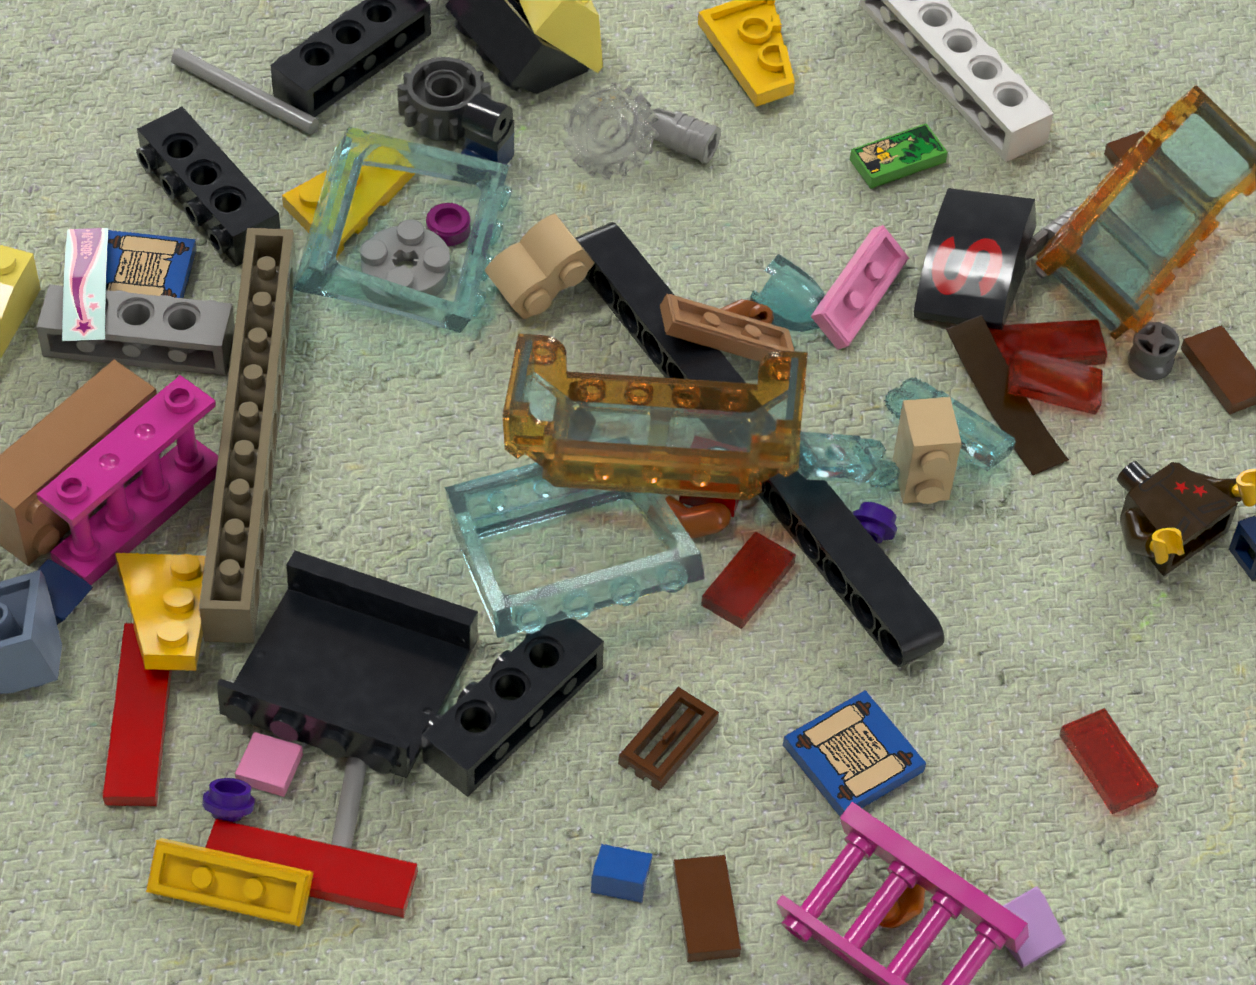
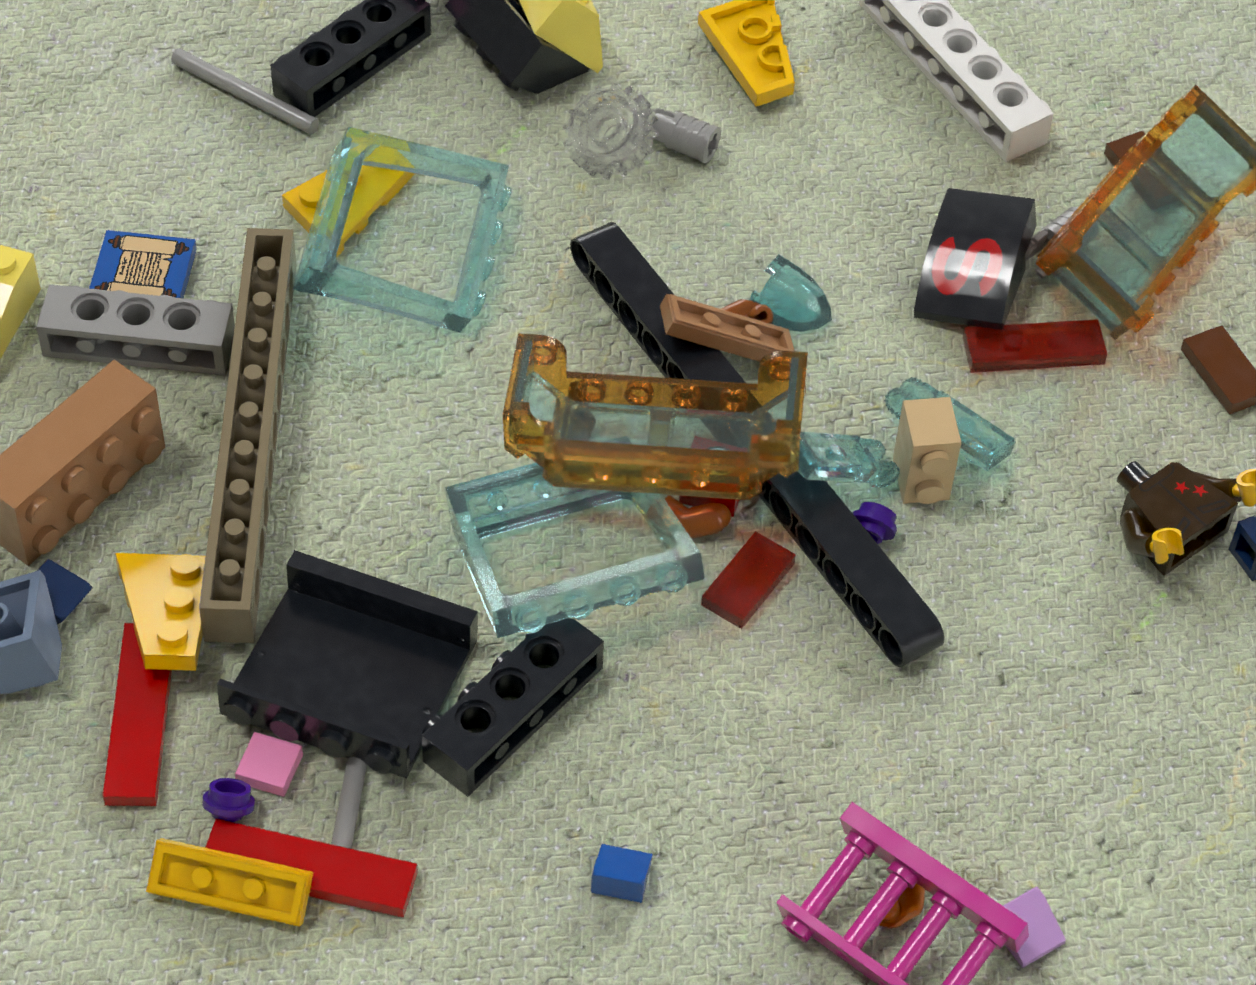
(85, 285): sticker -> none
(150, 499): dark pink fence -> none
(204, 182): black brick -> none
(408, 243): light grey plate -> none
(437, 96): dark grey gear -> none
(449, 222): magenta tile -> none
(488, 130): black leg -> none
(539, 267): tan brick -> none
(646, 767): reddish brown tile -> none
(706, 908): reddish brown tile -> none
(854, 753): tile -> none
(859, 287): bright pink tile -> none
(898, 155): tile -> none
(1011, 412): dark brown sticker -> none
(1055, 381): clear red tile -> none
(1108, 761): clear red tile -> none
(1163, 345): dark grey wheel -> none

